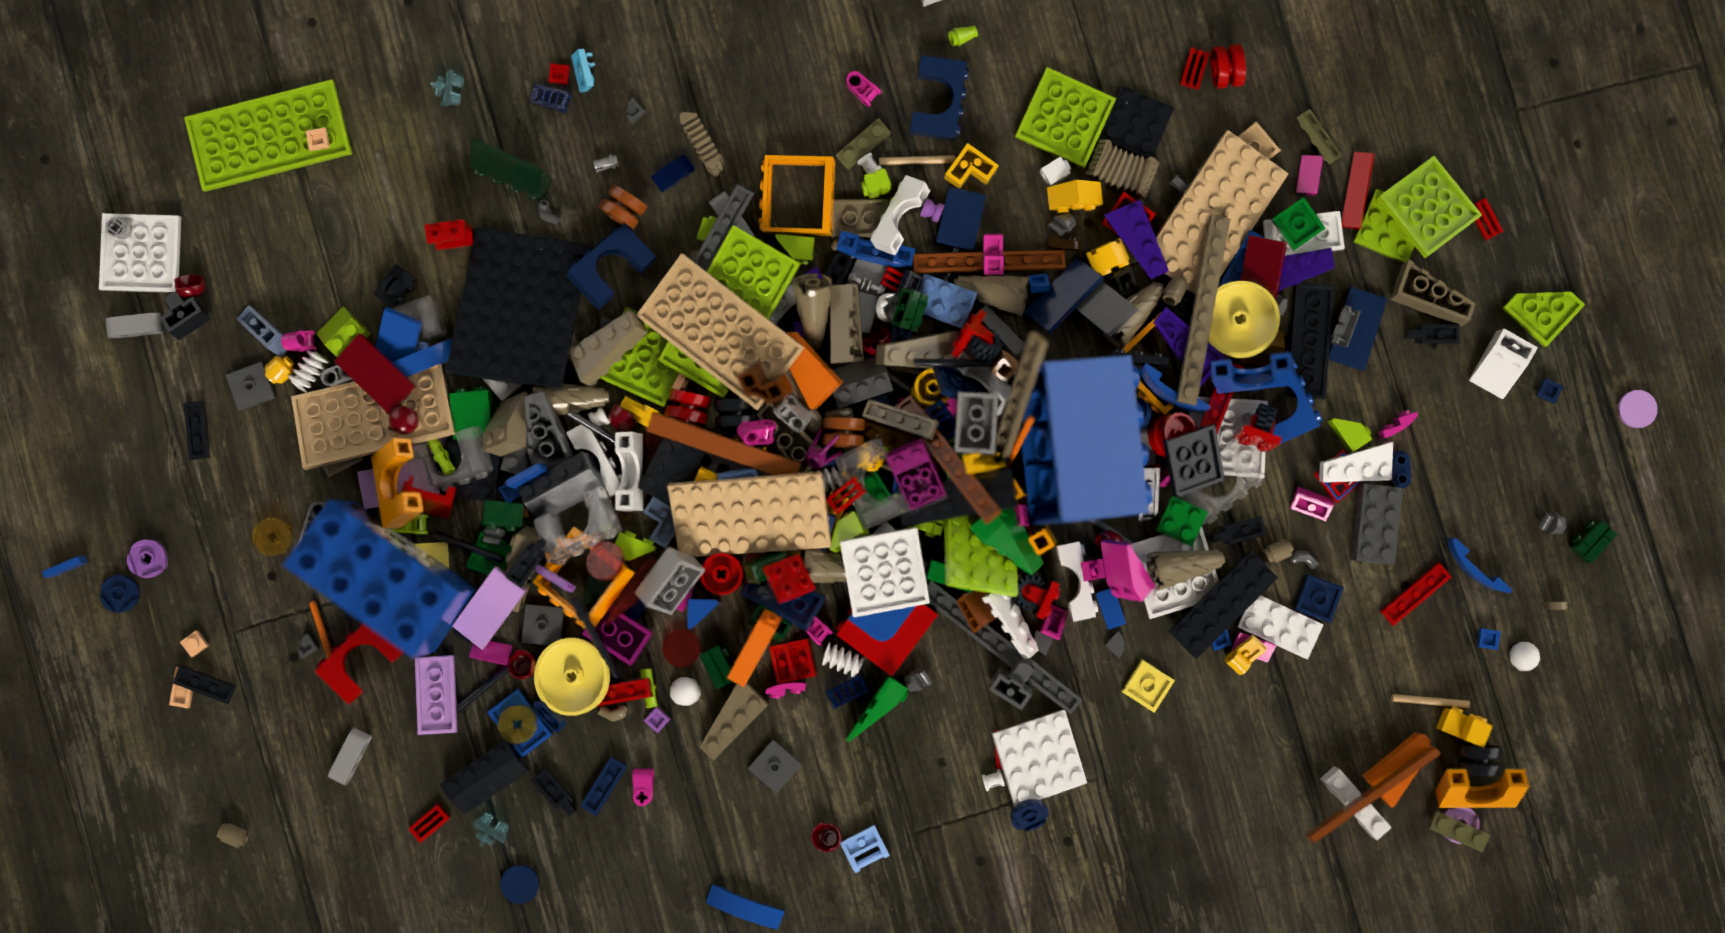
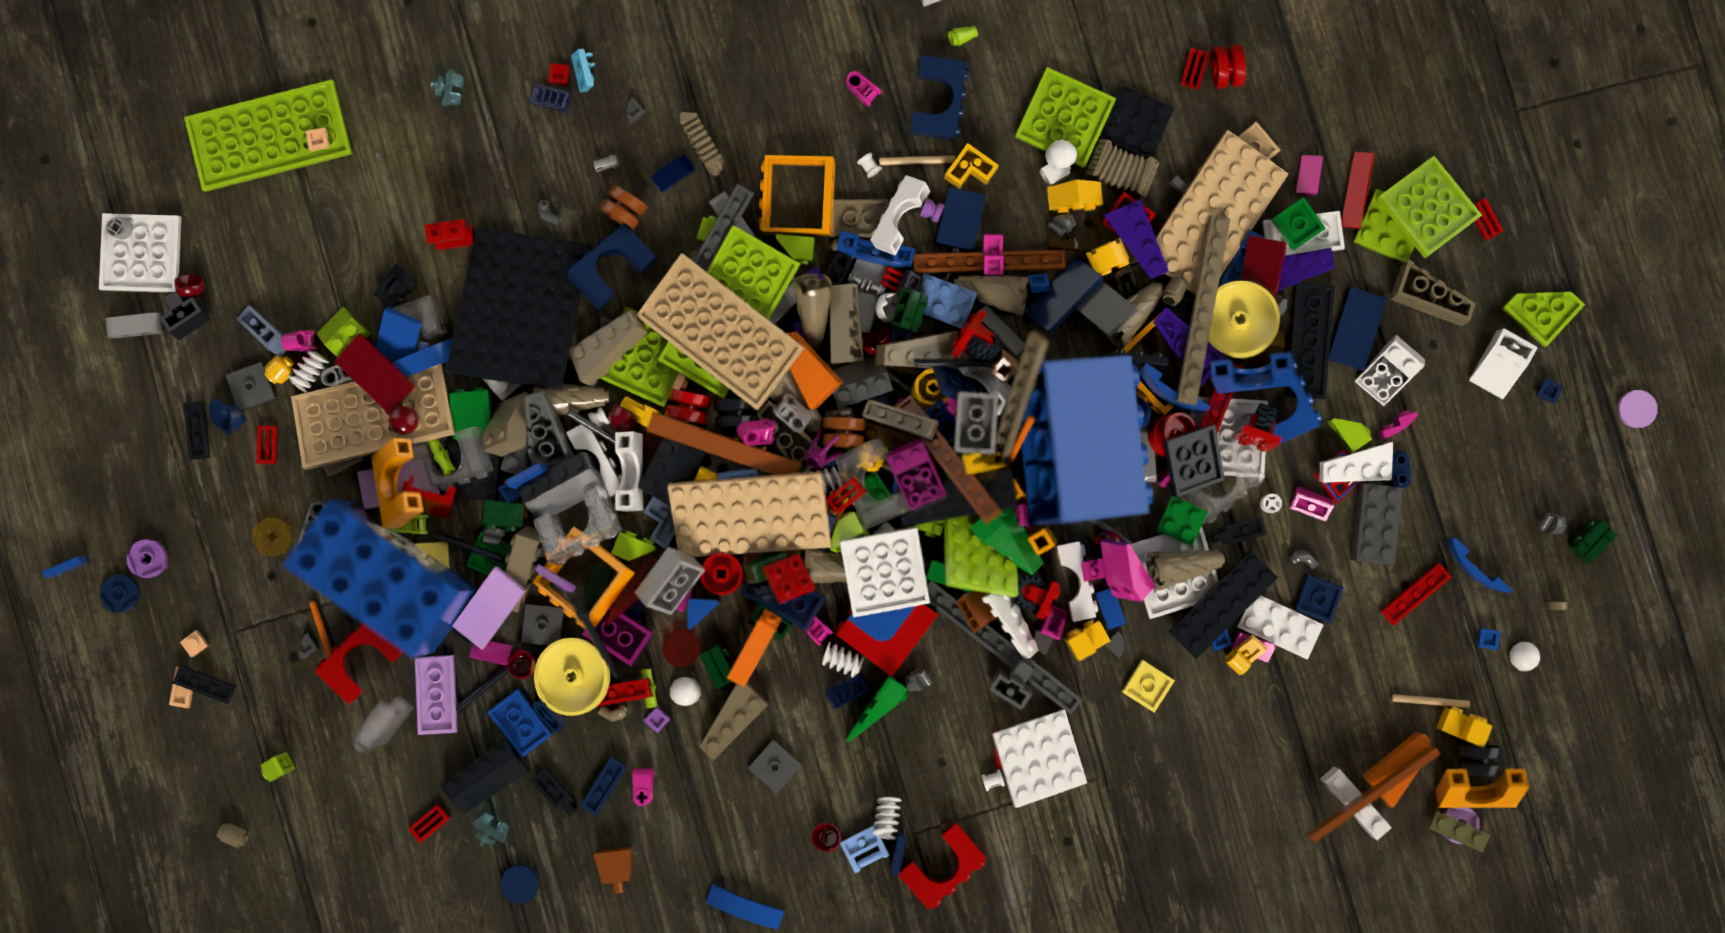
(226, 416): none -> dark blue piece
(274, 458): none -> red tile
(277, 767): none -> lime slope
(349, 756): light grey beam -> none
(382, 724): none -> clear arch
(506, 724): clear yellow plate -> none
(508, 170): clear green slope -> none
(526, 563): black hinge -> none
(605, 561): clear red tile -> none
(615, 866): none -> dark orange torso
(755, 382): reddish brown brick -> none
(779, 690): dark pink slope -> none
(793, 661): red slope -> none
(863, 144): olive plate -> none
(876, 184): lime brick -> none
(886, 817): none -> white piece
(897, 853): none -> dark blue tile
(932, 891): none -> red arch
(1029, 814): dark blue tile -> none
(1061, 154): none -> white hair
(1087, 639): none -> yellow brick
(1152, 476): plate -> none
(1274, 503): none -> white wheel
(1278, 551): dark tan brick -> none
(1319, 136): olive plate -> none
(1345, 327): dark grey hinge -> none
(1390, 370): none -> white slope
(1434, 334): black hinge -> none

